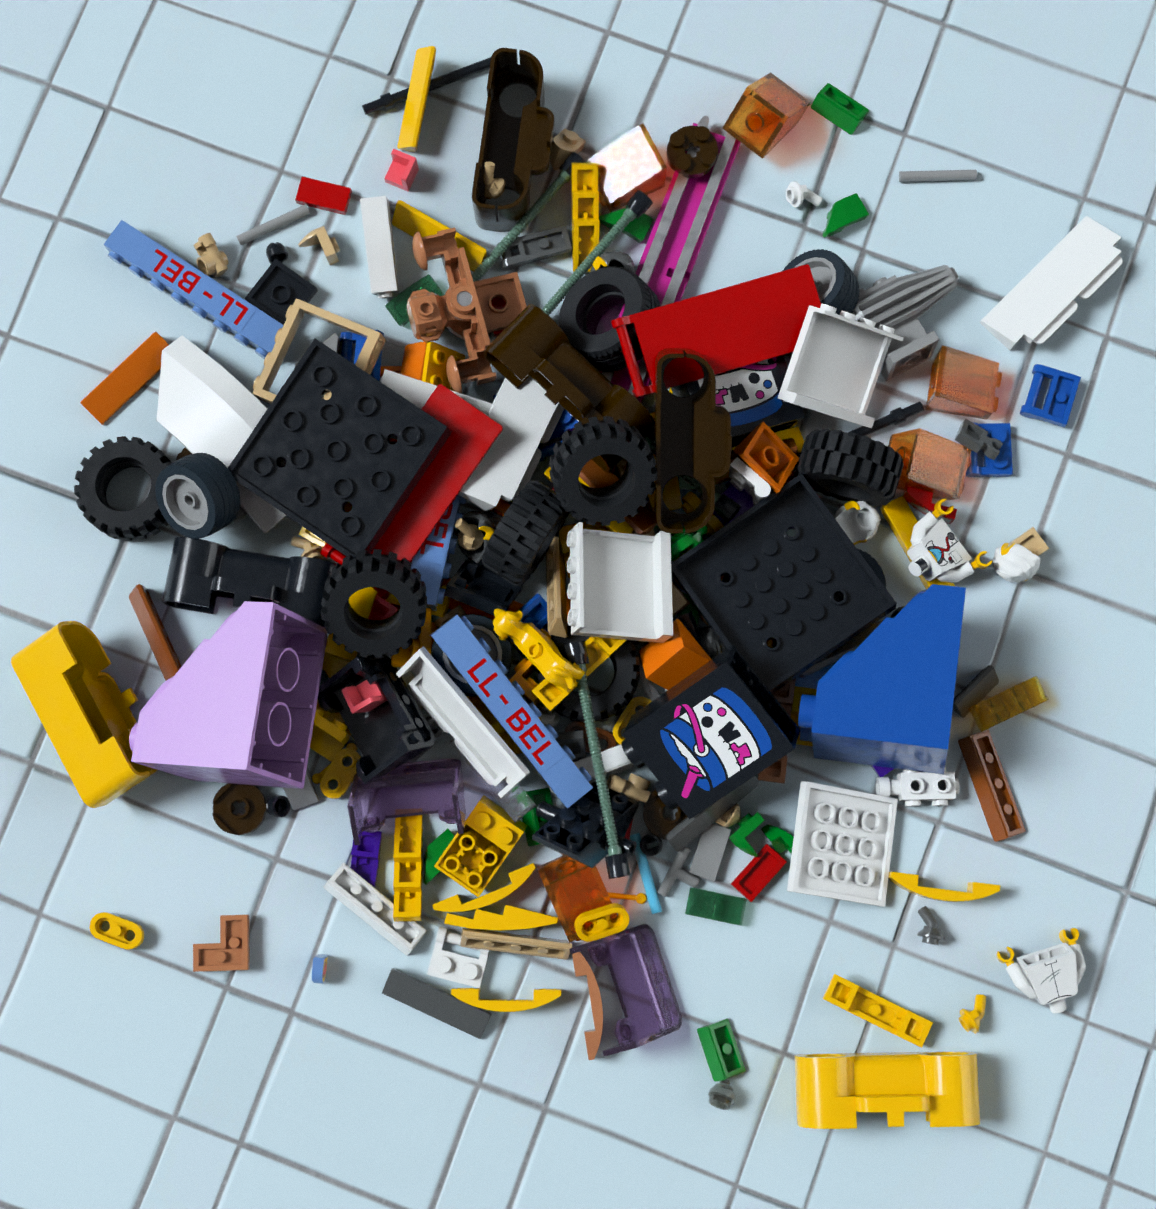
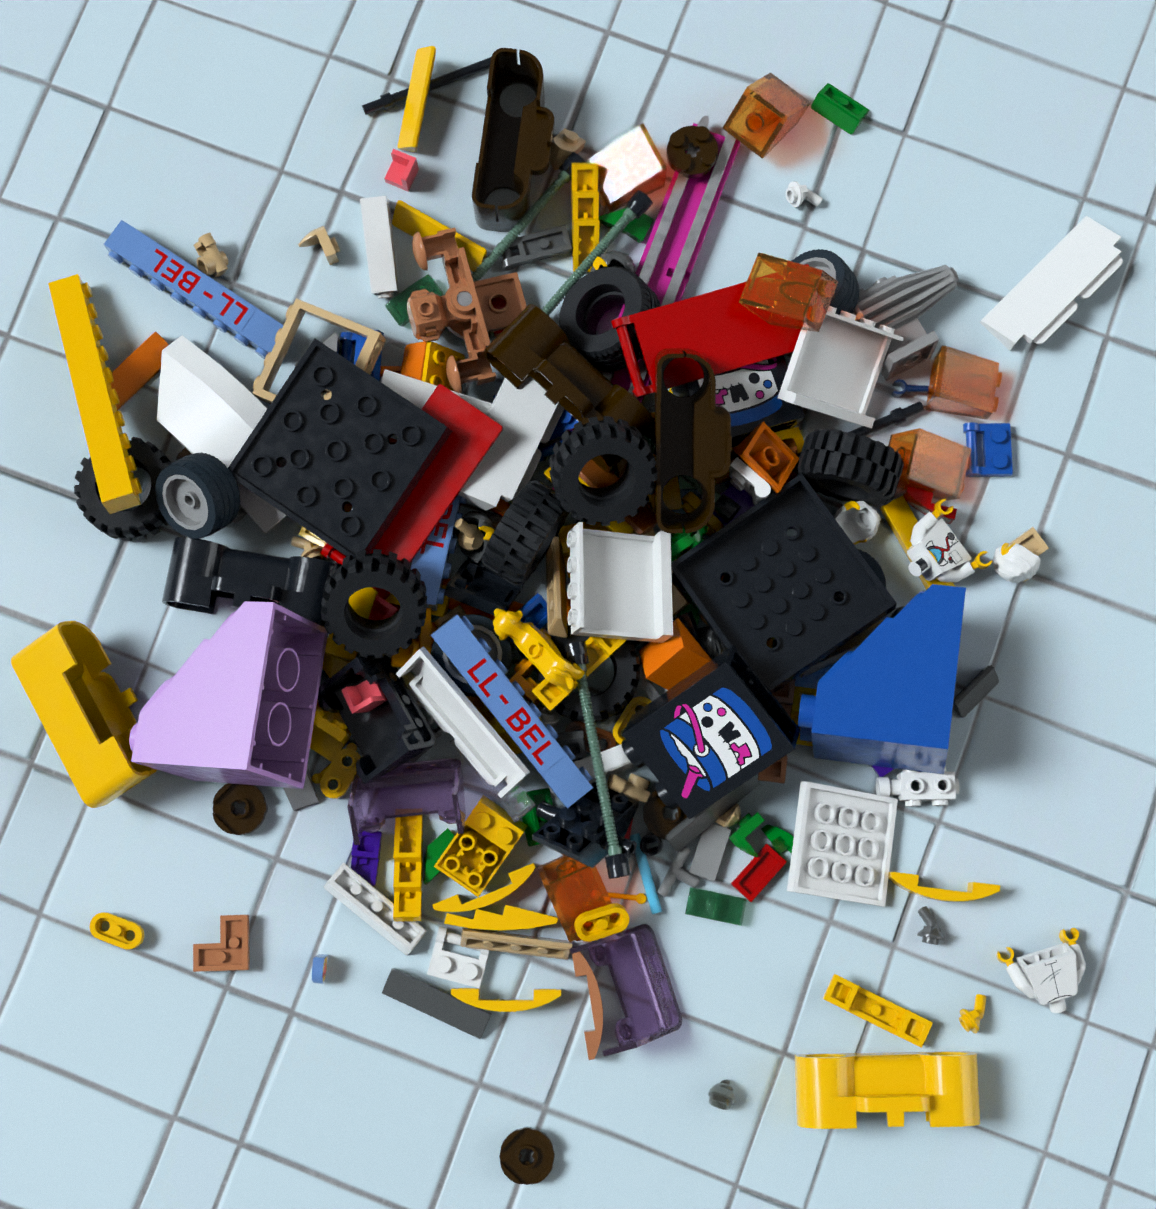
(94, 394): none -> yellow brick
(154, 631): dark orange slope -> none
(273, 224): light grey bar -> none
(276, 251): black hinge -> none
(278, 806): black hinge -> none
(279, 290): black plate -> none
(323, 195): red tile -> none
(493, 186): tan plate -> none
(527, 1172): none -> dark brown plate
(721, 1050): green slope -> none
(788, 293): none -> clear orange slope
(844, 213): green slope -> none
(907, 388): none -> dark blue hand
(938, 175): light grey bar -> none
(976, 439): dark grey plate -> none
(991, 786): dark orange slope -> none
(1008, 703): clear yellow beam -> none
(1058, 398): blue plate -> none

